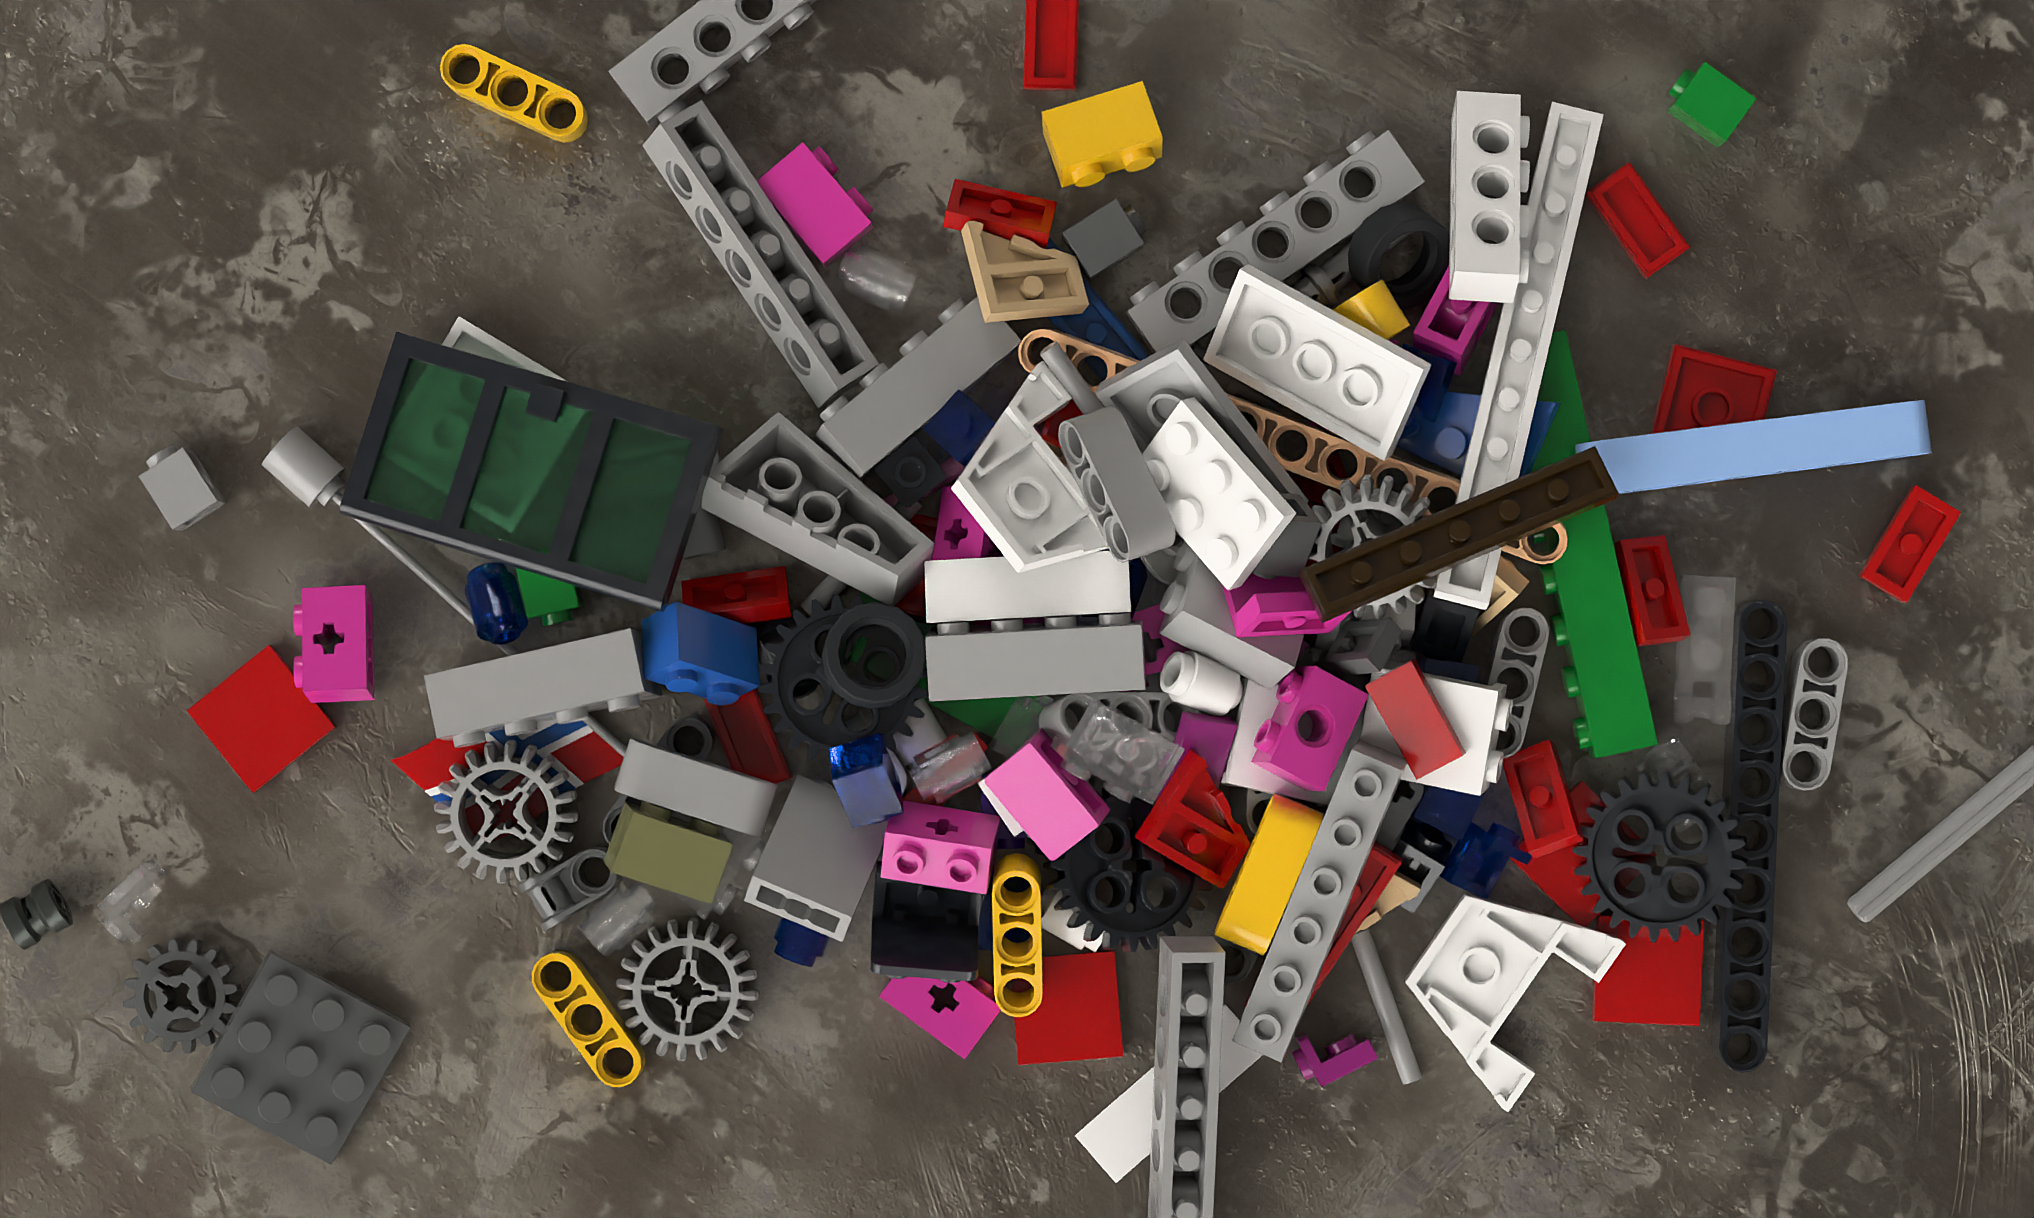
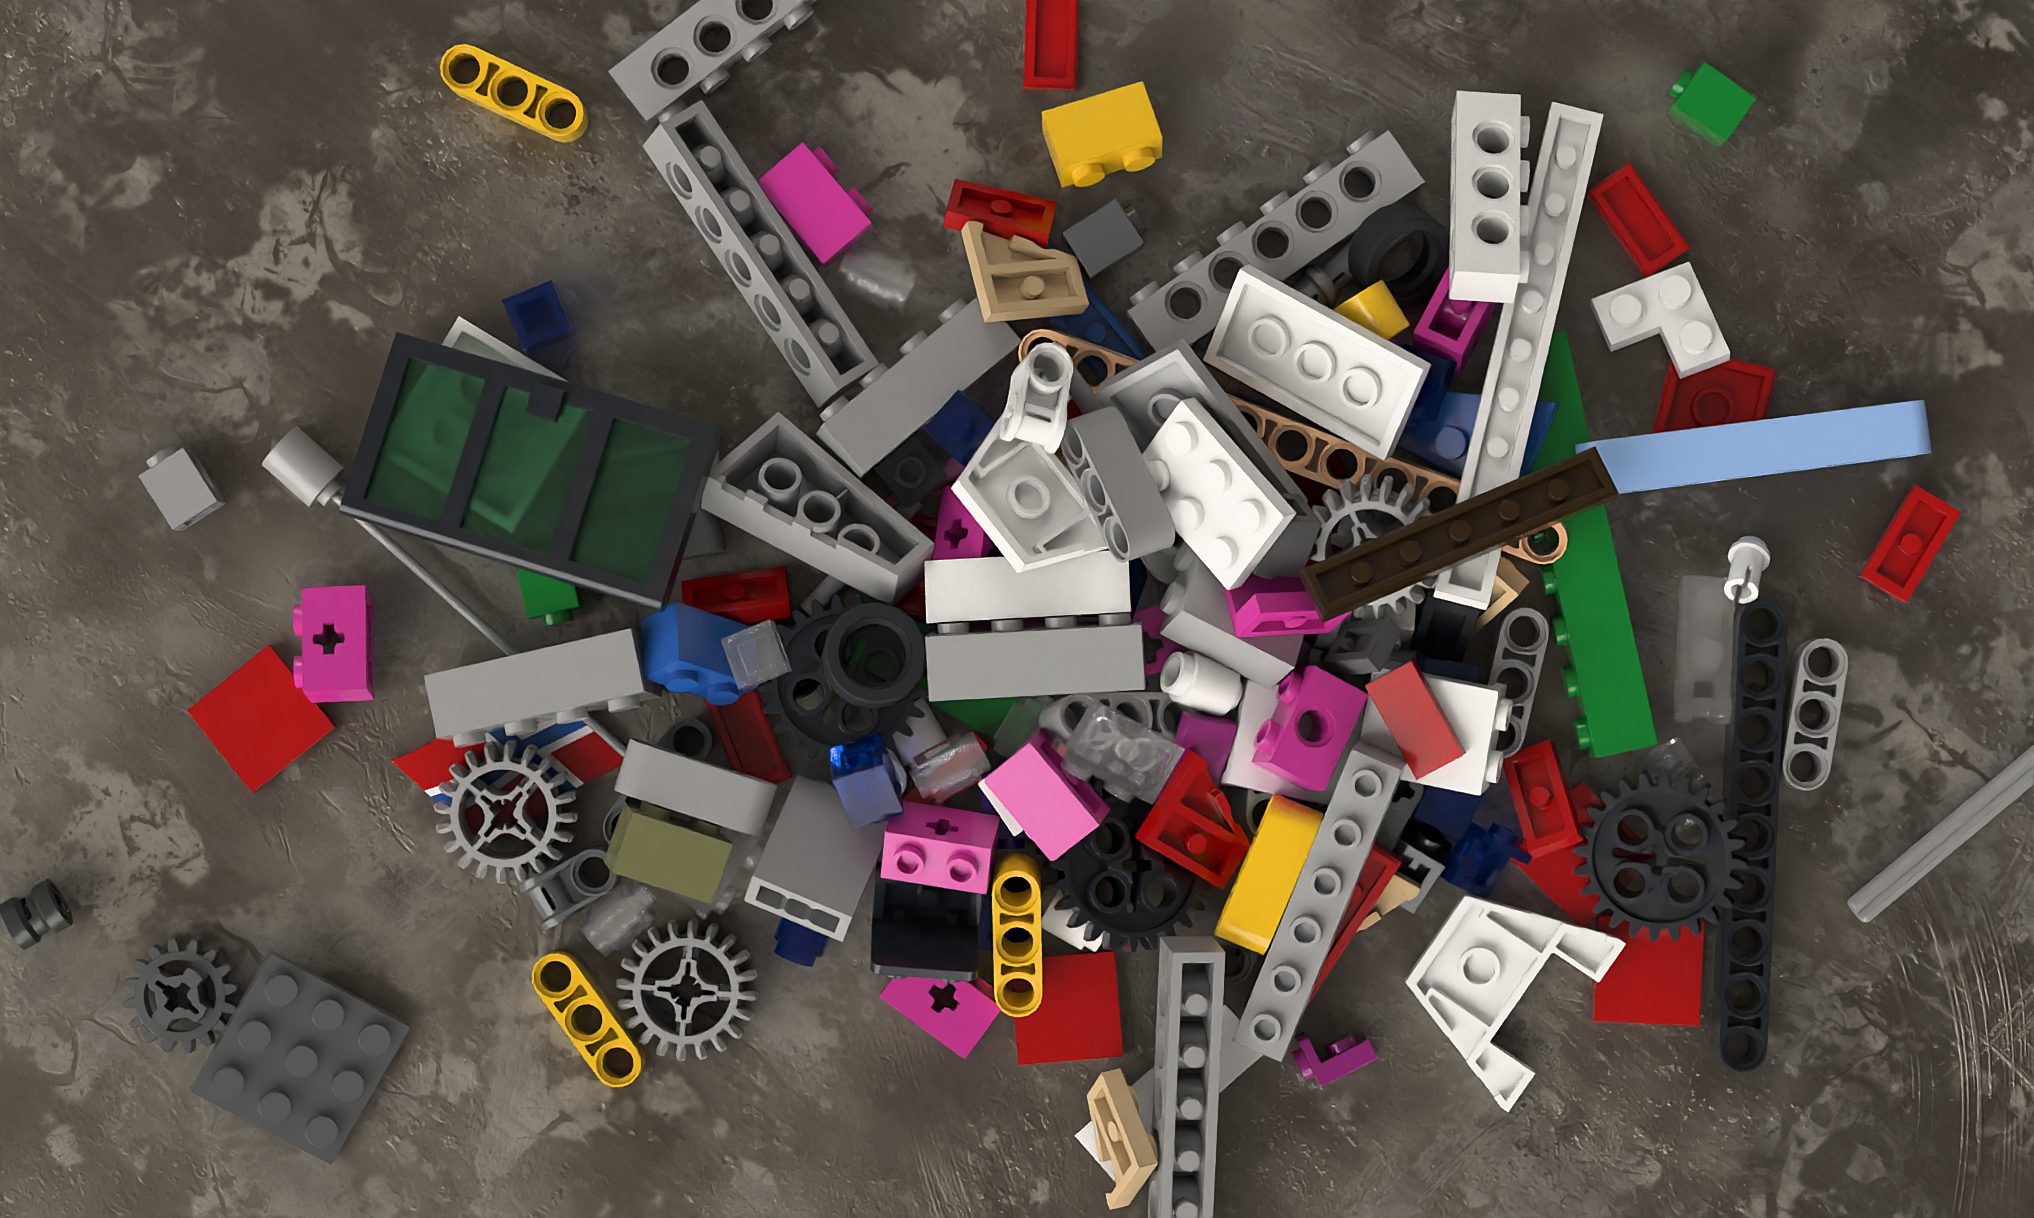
(135, 891): clear bracket -> none
(495, 603): clear blue brick -> none
(539, 317): none -> clear blue brick
(756, 654): none -> clear tile
(1037, 407): none -> white piece
(1121, 1136): none -> tan wing
(1386, 1006): light grey bar -> none
(1651, 590): red plate -> none
(1665, 305): none -> white plate
(1748, 560): none -> white pin

